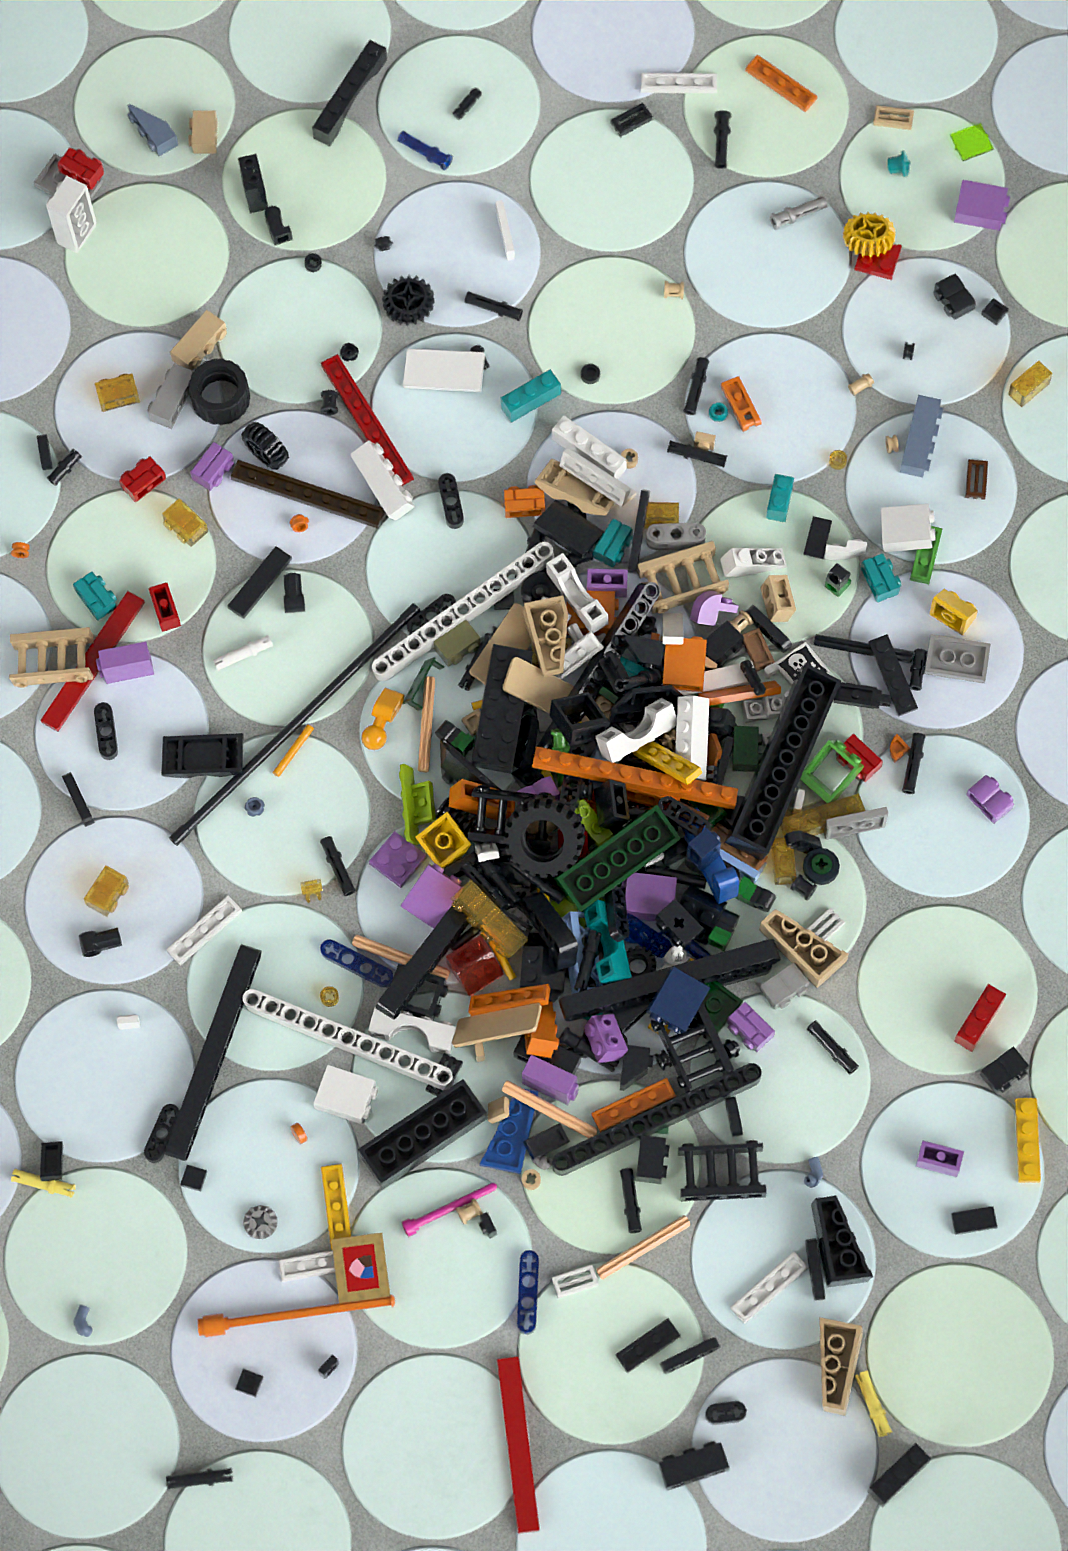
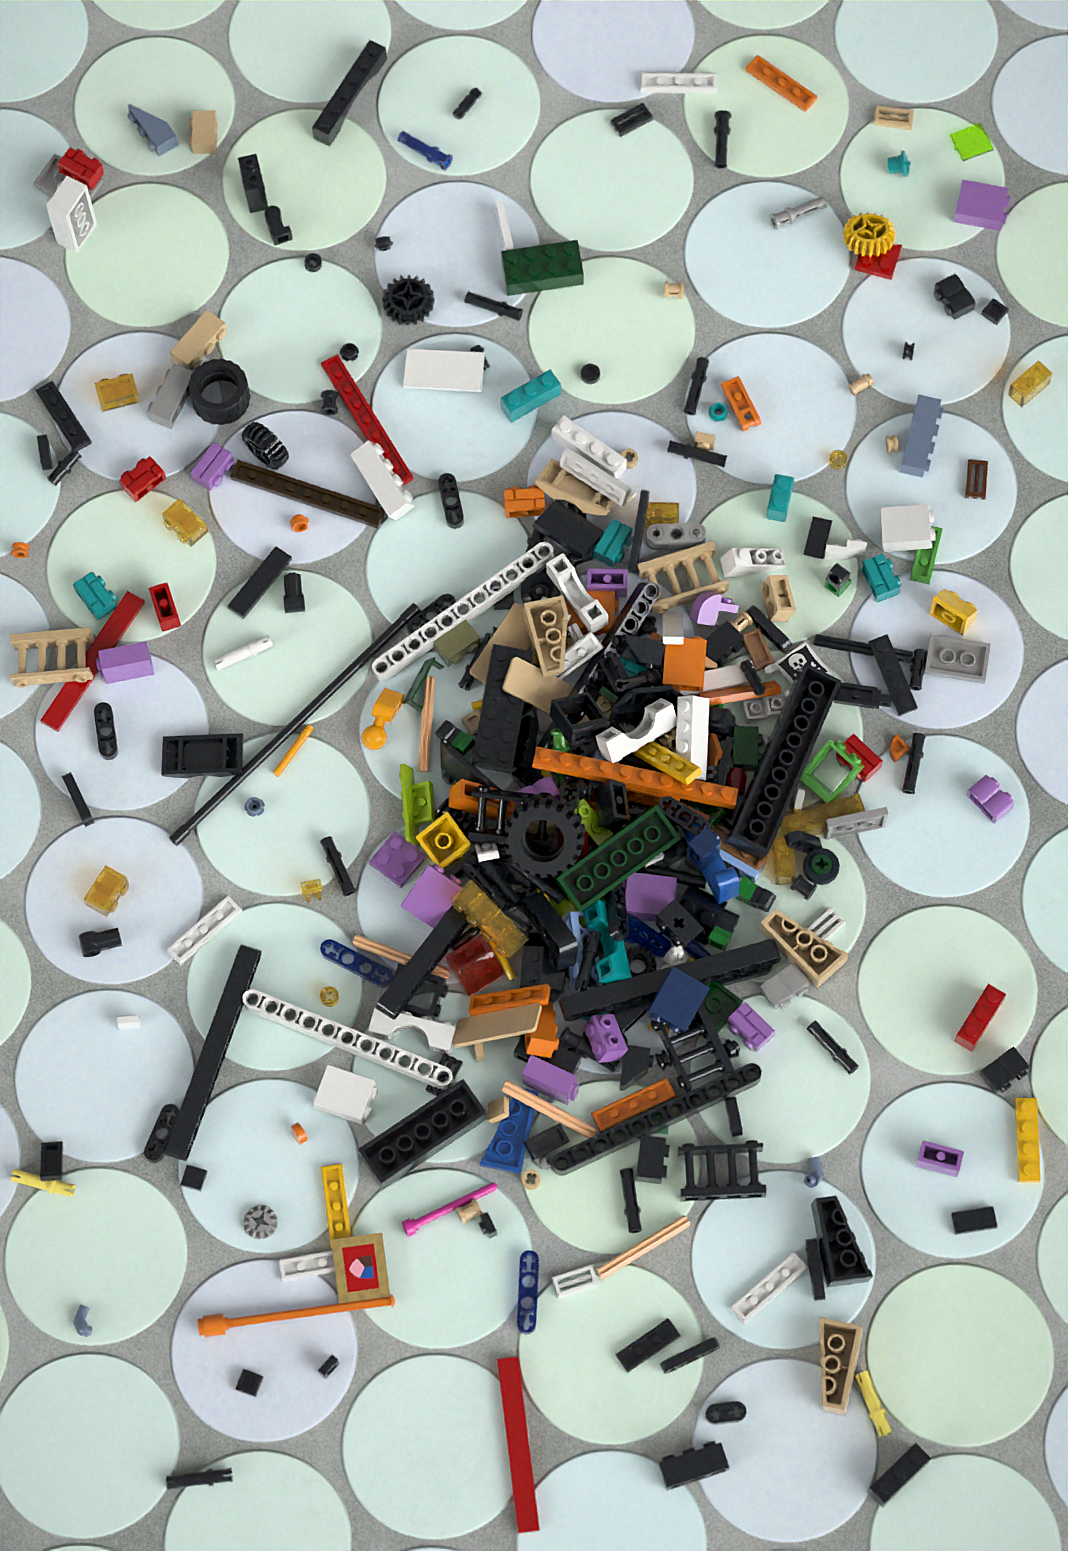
(63, 416): none -> black tile
(542, 267): none -> dark green brick
(737, 779): none -> dark red brick

